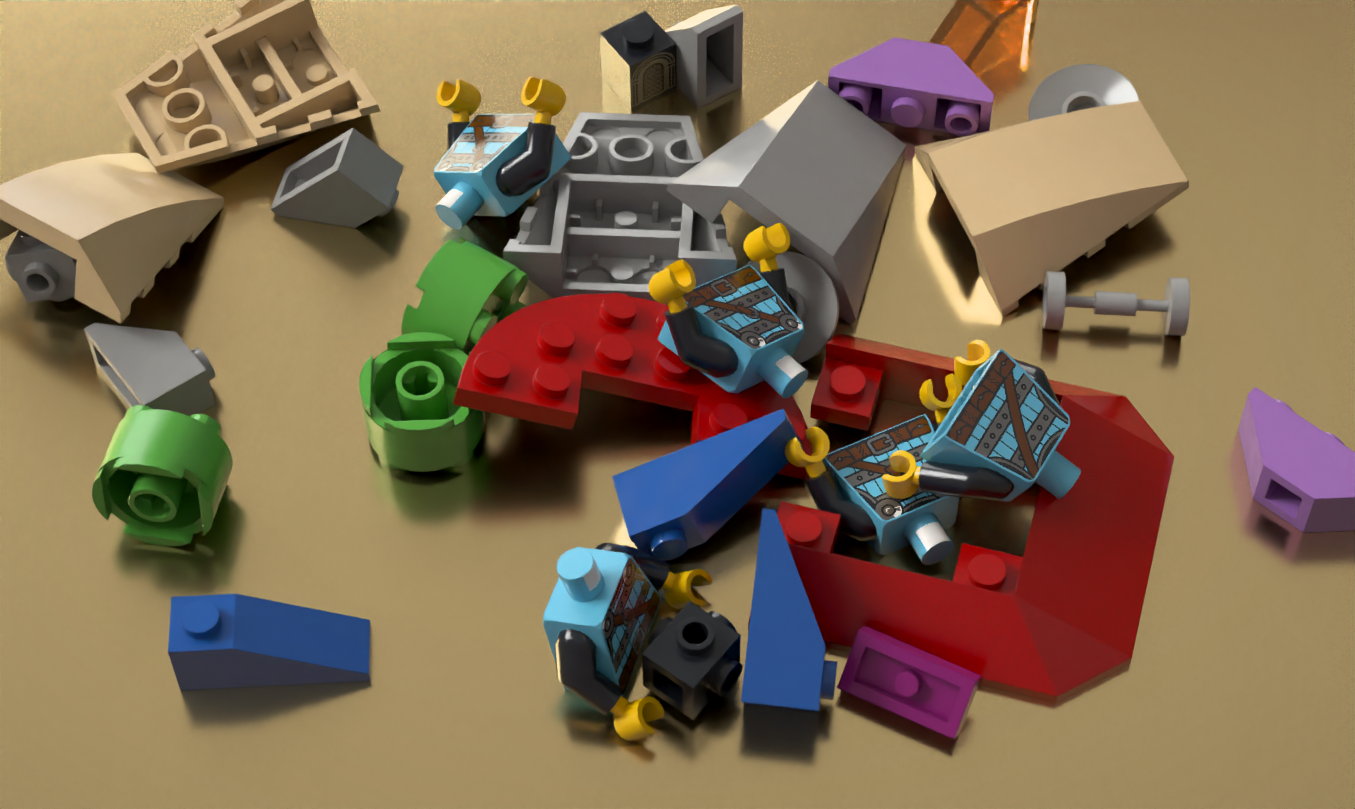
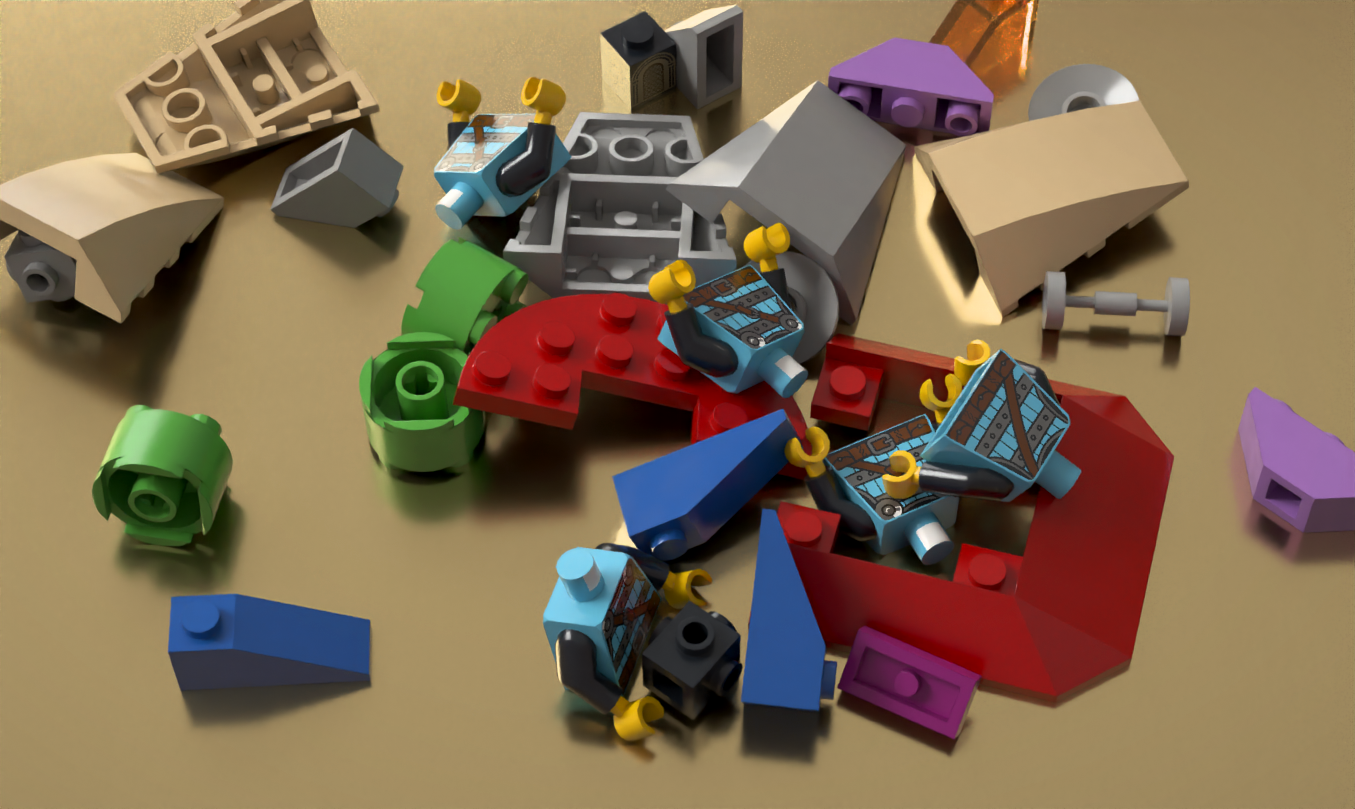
(152, 368): light grey slope -> none

